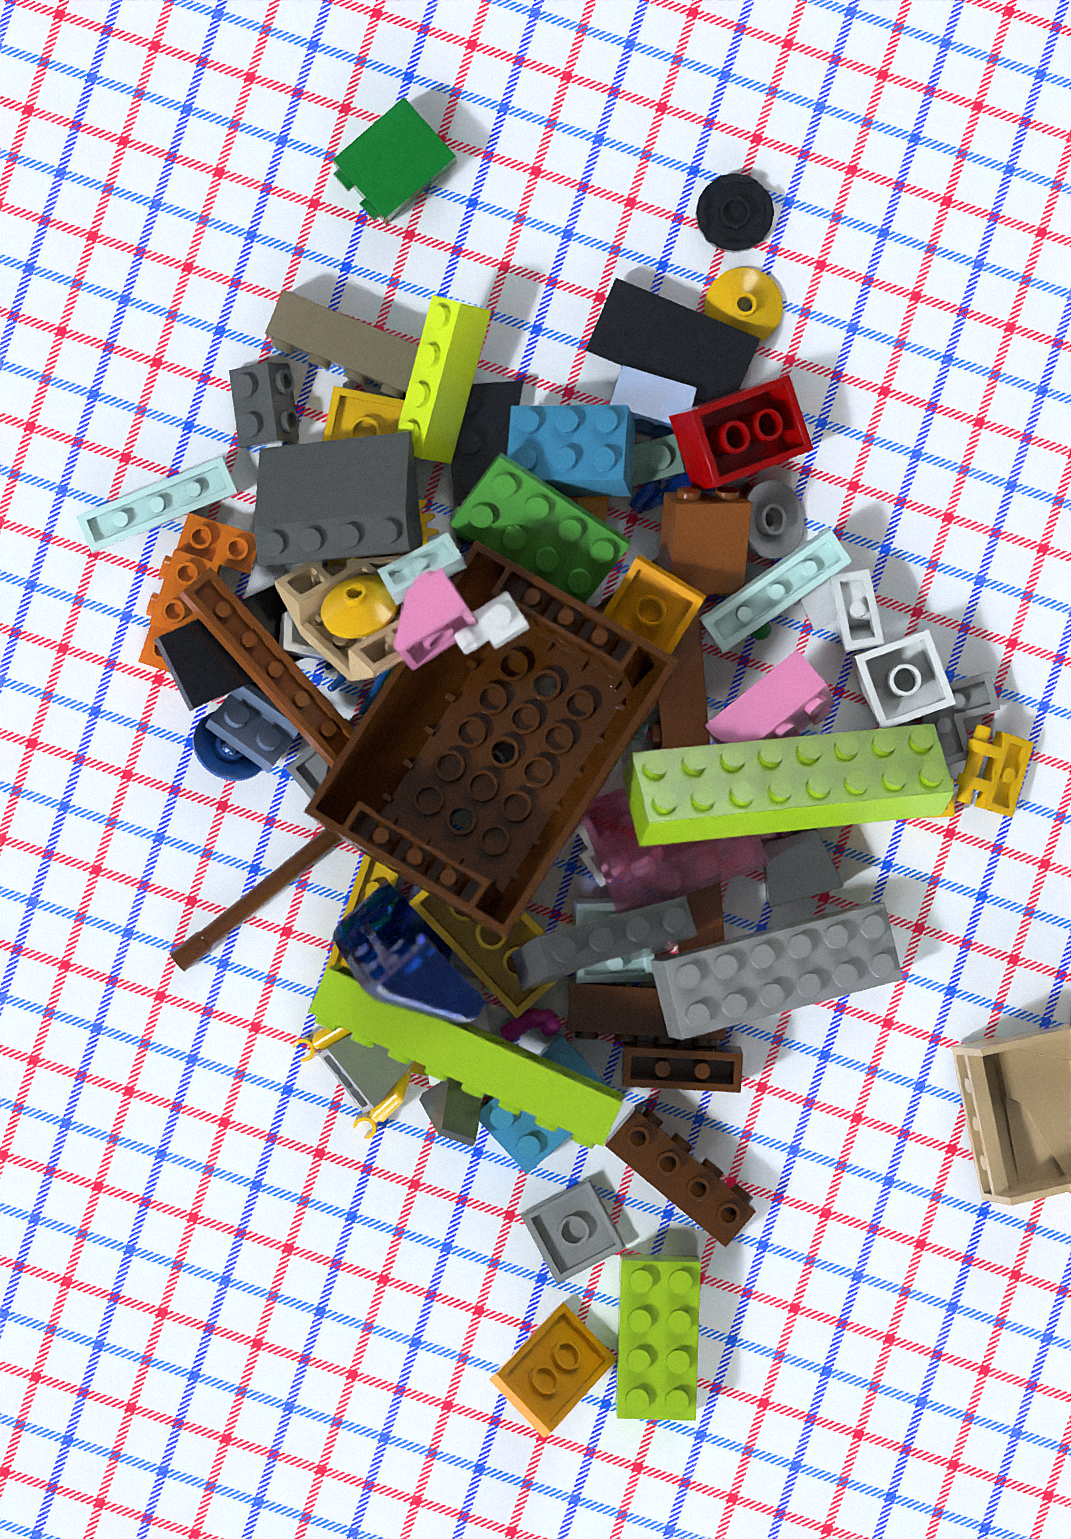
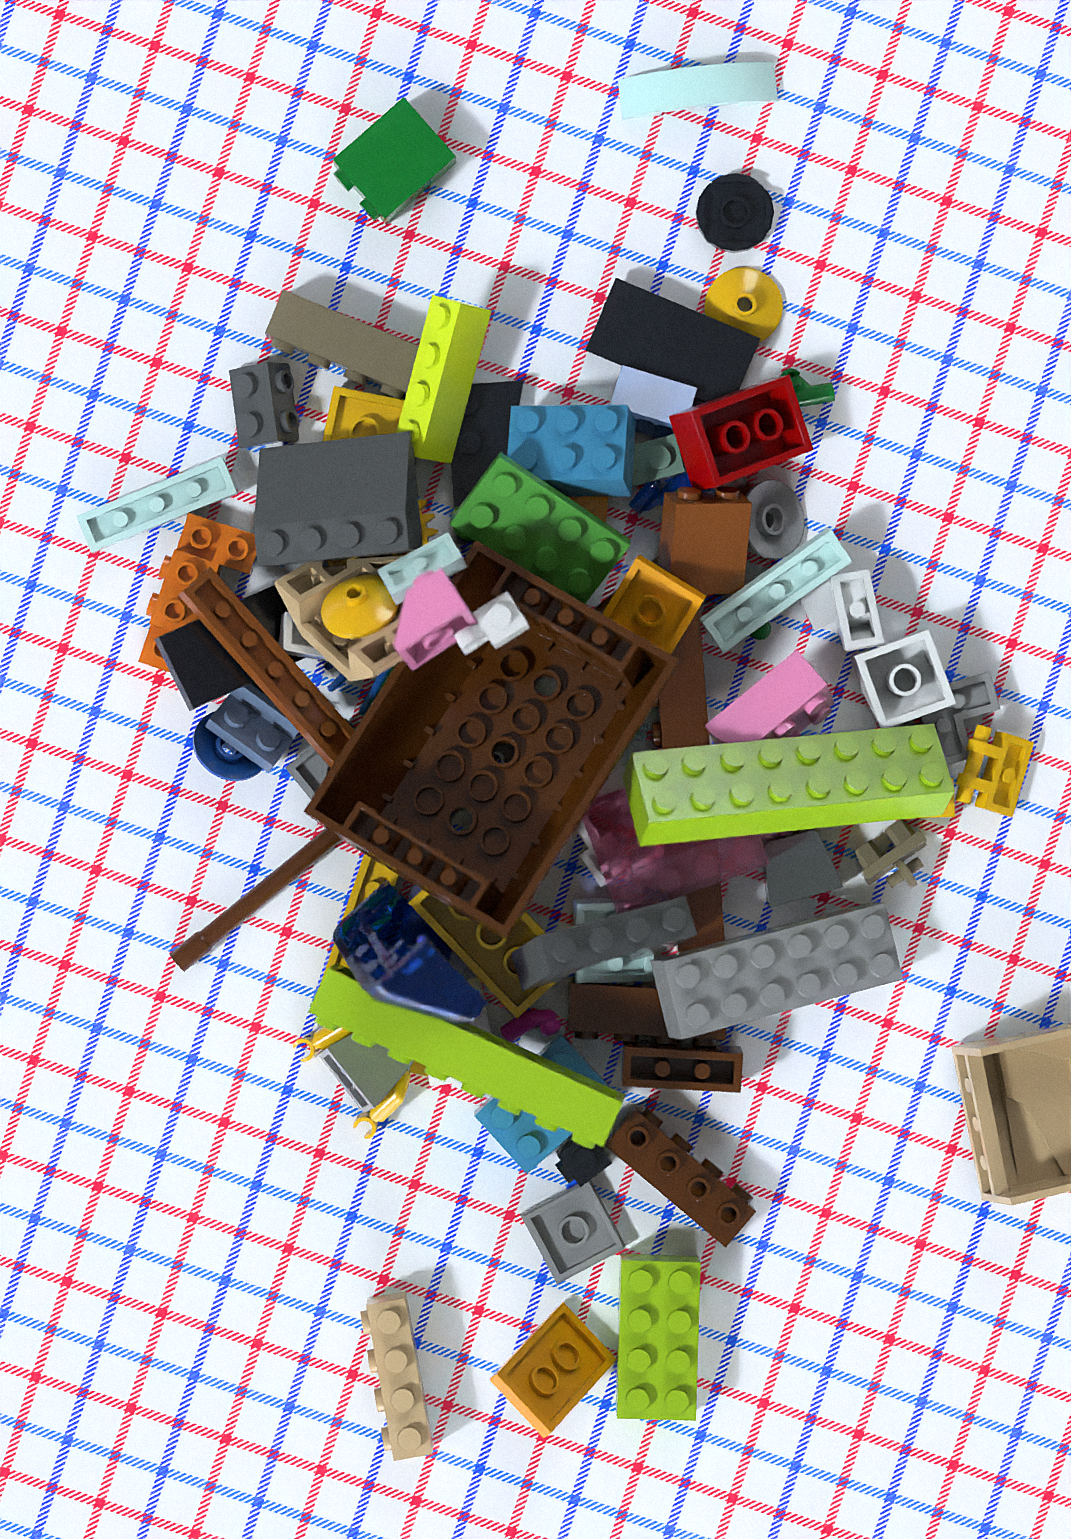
(399, 1376): none -> tan brick
(452, 1111): dark grey slope -> none
(581, 1162): none -> black brick
(697, 88): none -> light aqua slope
(807, 394): none -> green arm
(906, 845): none -> dark tan hips

